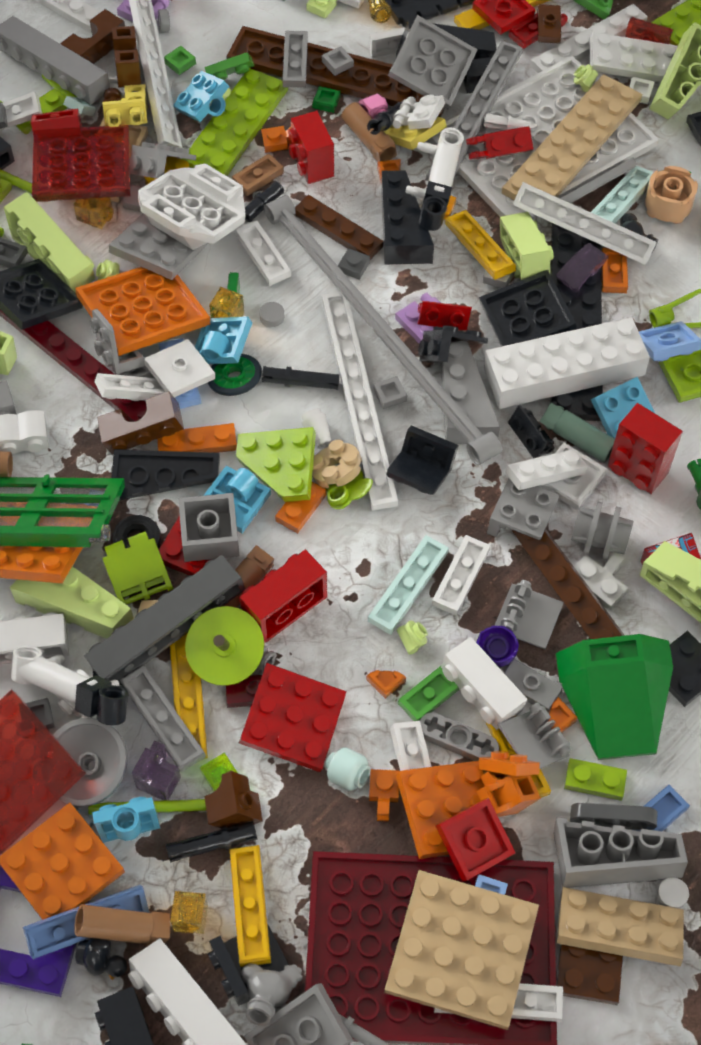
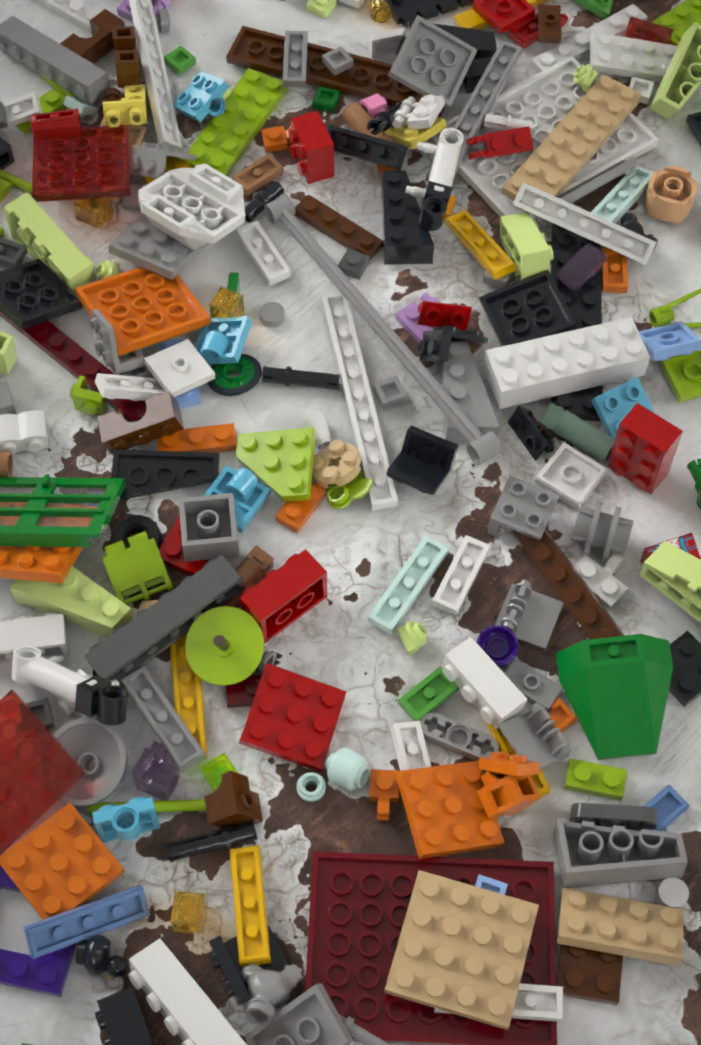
(87, 400): none -> lime bracket
(122, 925): medium nougat piece -> none
(238, 64): bright green plate -> none
(307, 779): none -> light aqua plate
(367, 147): none -> black plate
(385, 681): orange tile -> none
(475, 839): red plate -> none
(546, 469): white plate -> none

